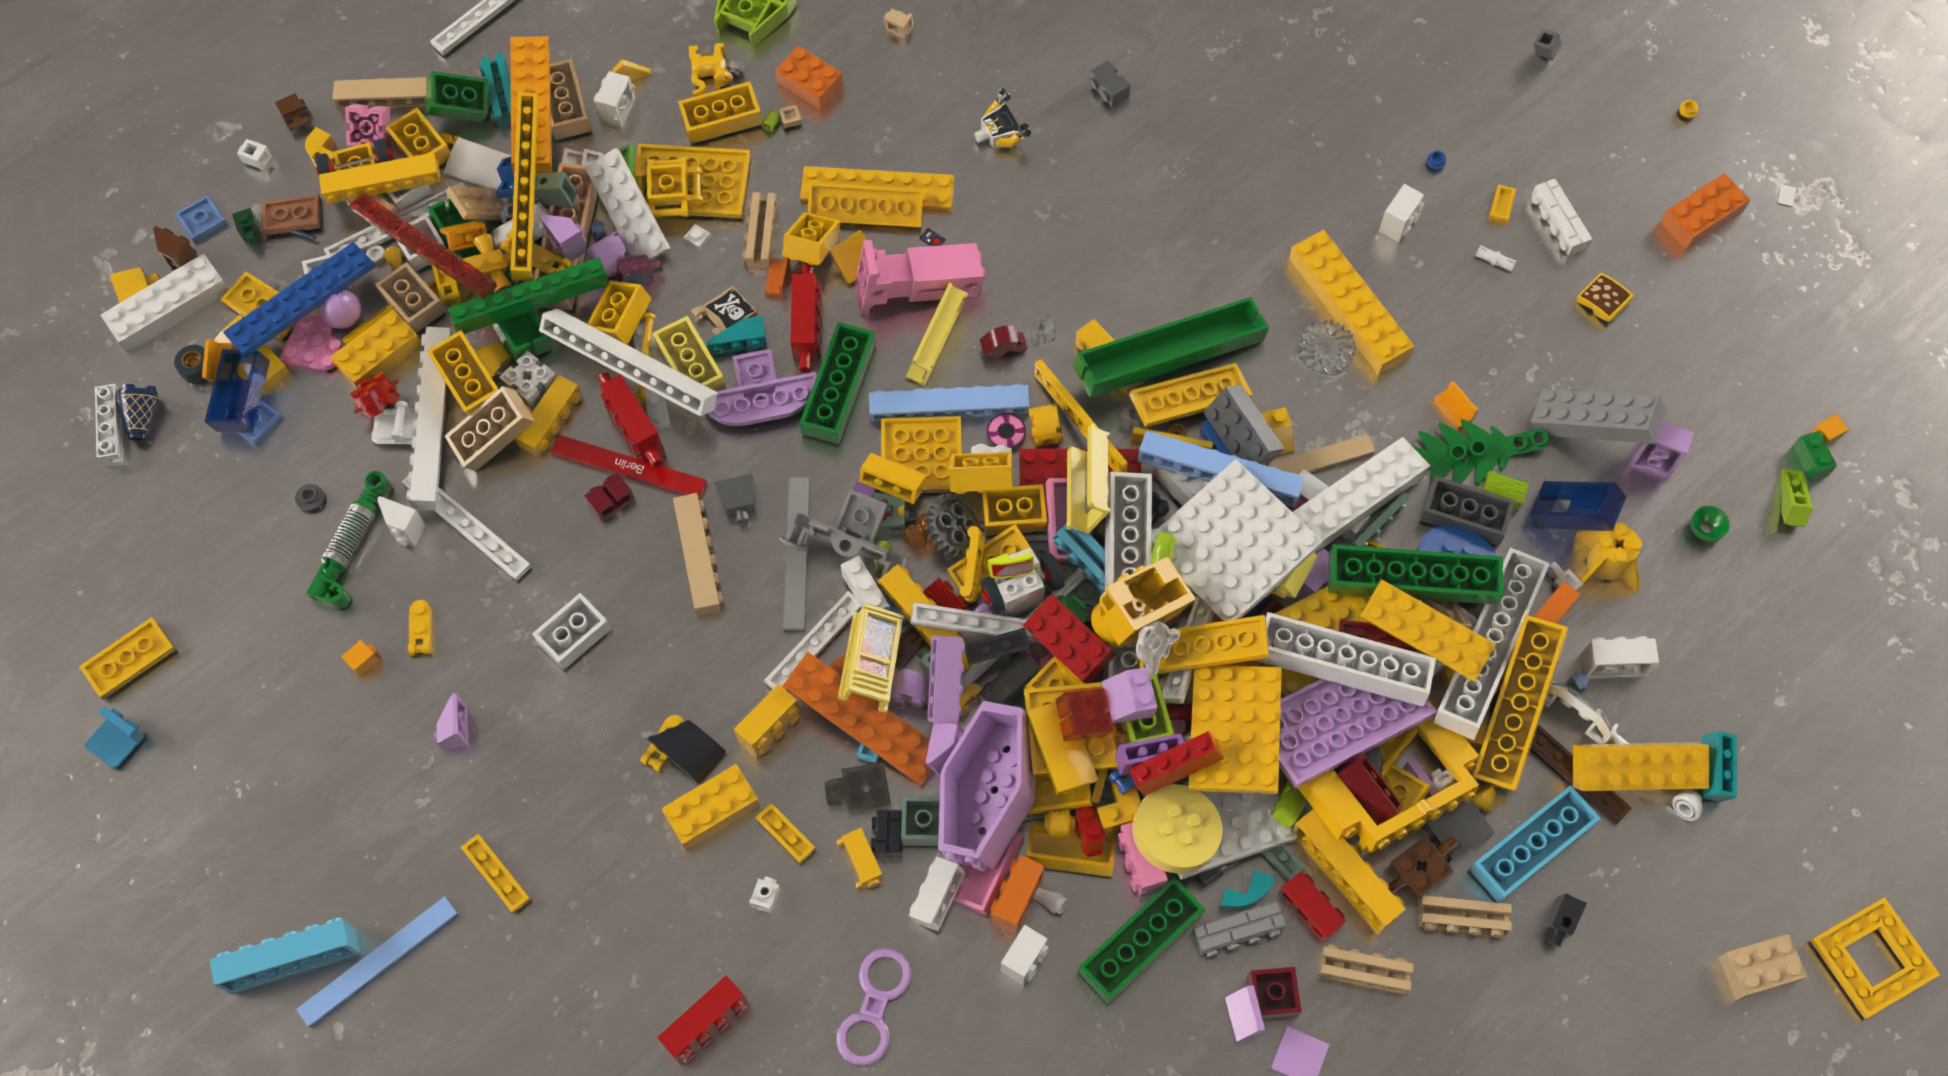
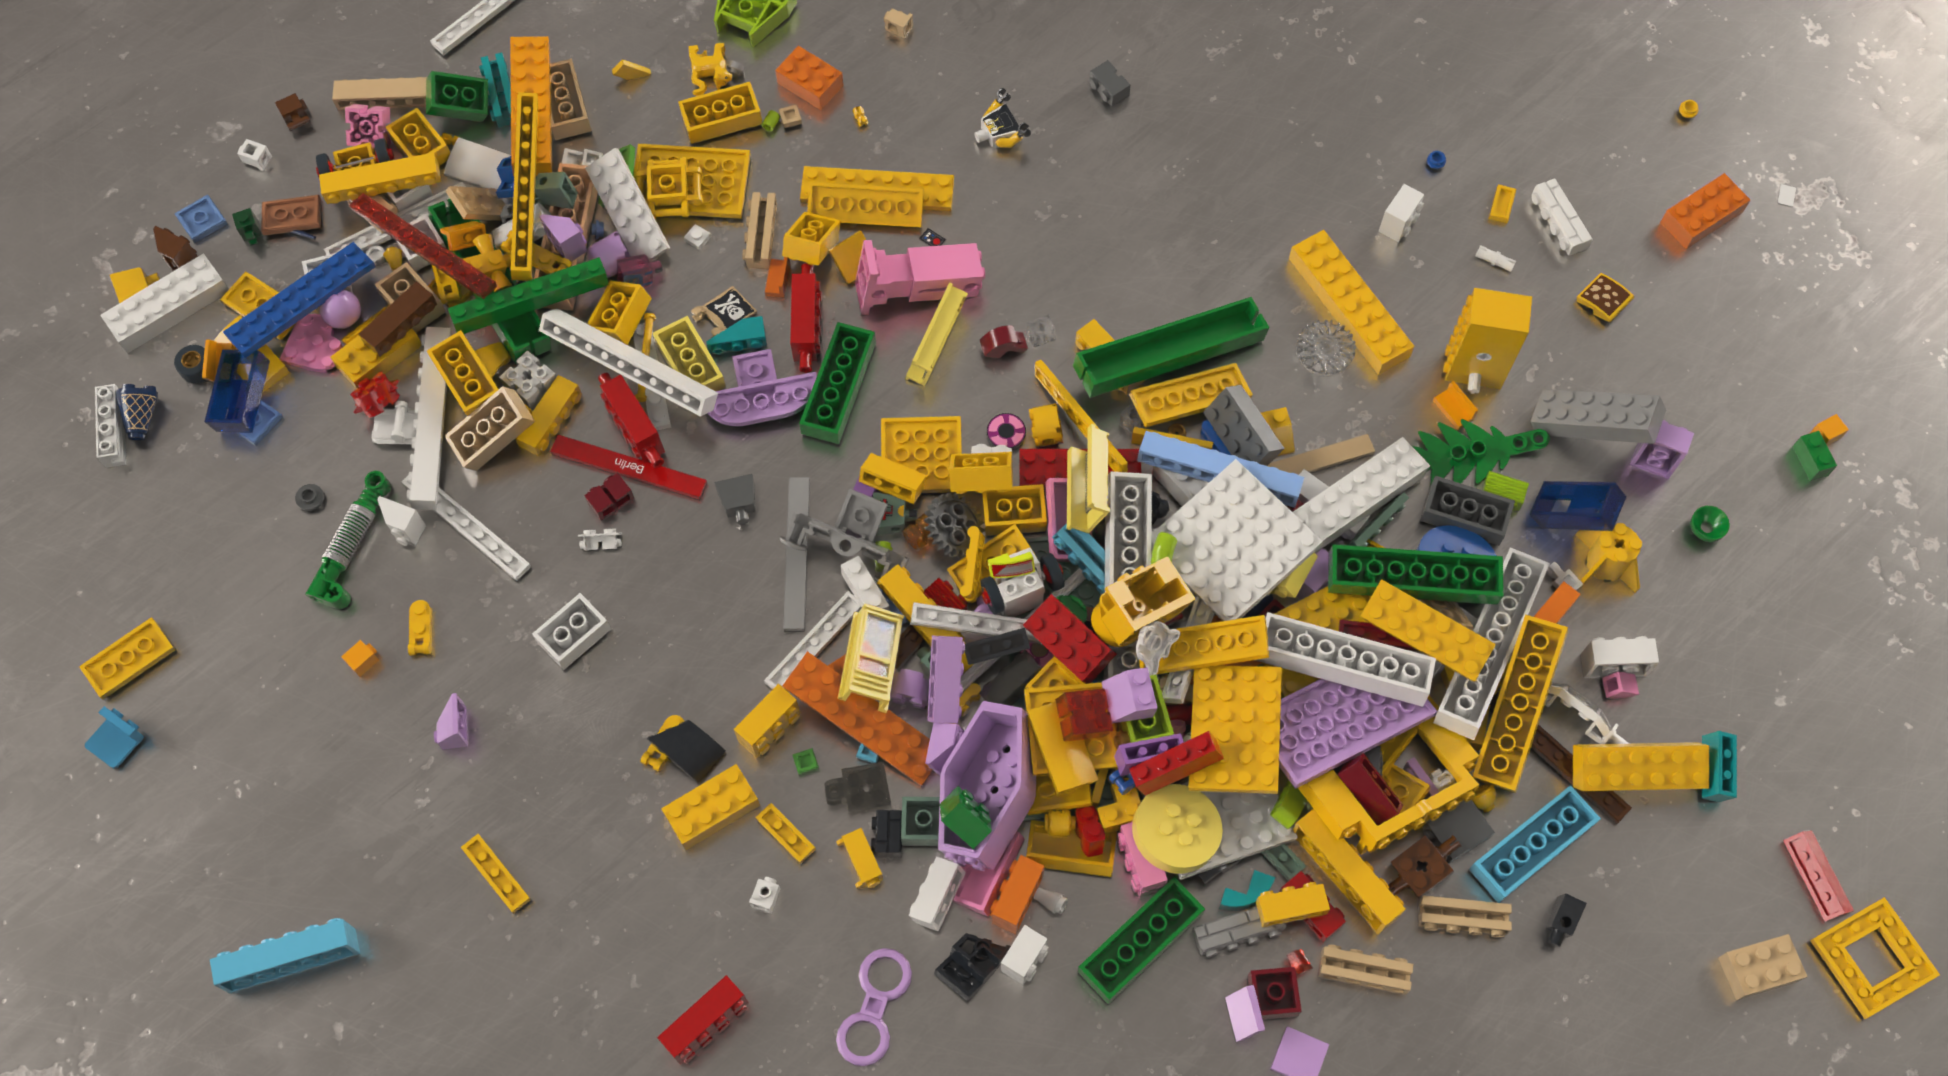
(319, 143): yellow brick -> none
(377, 962): light blue tile -> none
(398, 319): none -> reddish brown brick
(608, 538): none -> white hinge
(614, 99): white brick -> none
(697, 554): tan brick -> none
(805, 761): none -> bright green tile
(859, 115): none -> yellow piece
(942, 402): light blue brick -> none
(965, 816): none -> green brick
(970, 964): none -> black slope
(1292, 904): none -> yellow brick
(1299, 961): none -> clear red plate
(1487, 338): none -> yellow piece
(1547, 44): flat silver brick -> none
(1580, 680): light blue plate -> none
(1620, 685): none -> bright pink brick
(1688, 806): white brick -> none
(1795, 498): lime slope -> none
(1818, 875): none -> panel

